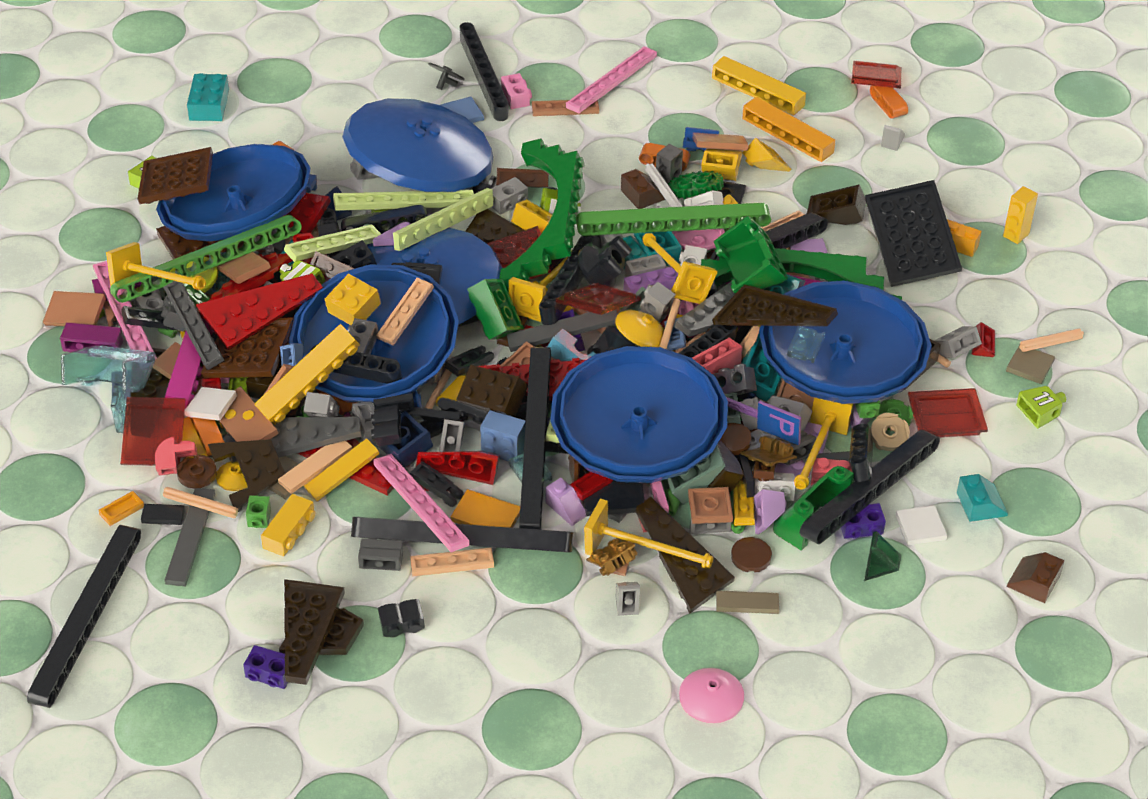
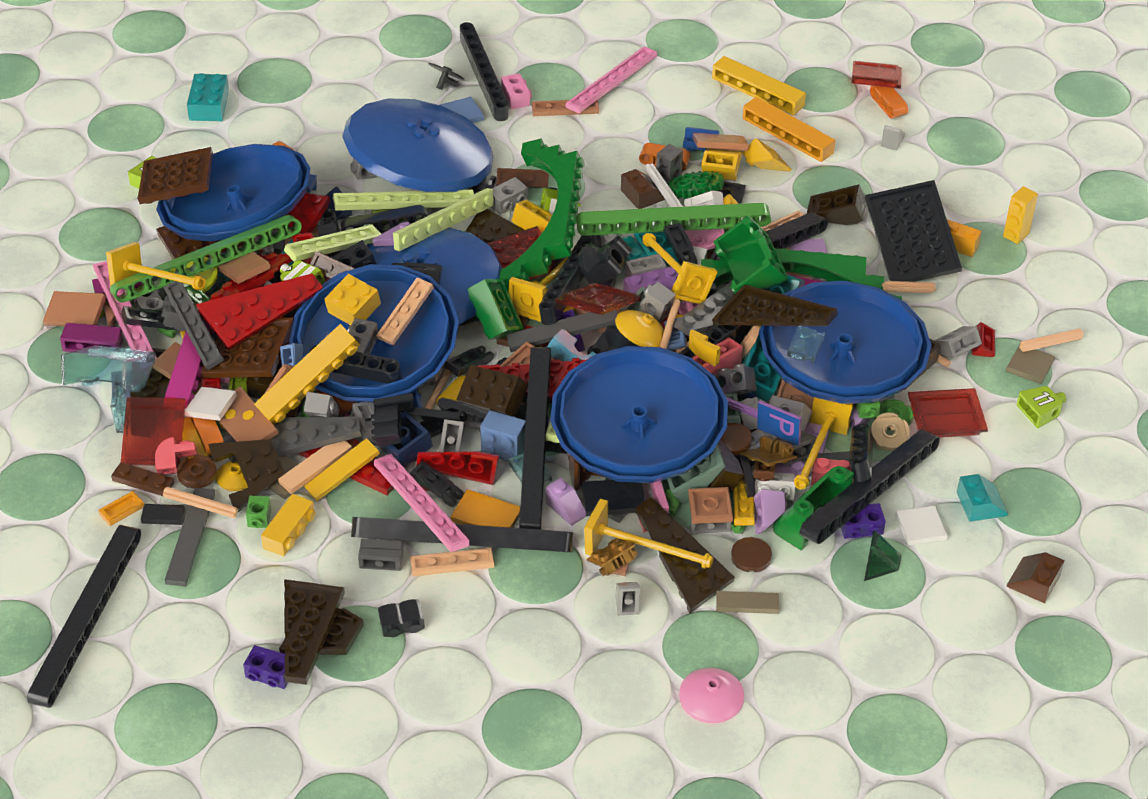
(141, 479): none -> reddish brown plate
(589, 484): red tile -> none
(680, 243): none -> black hinge
(703, 349): none -> yellow slope
(903, 286): none -> light nougat axle

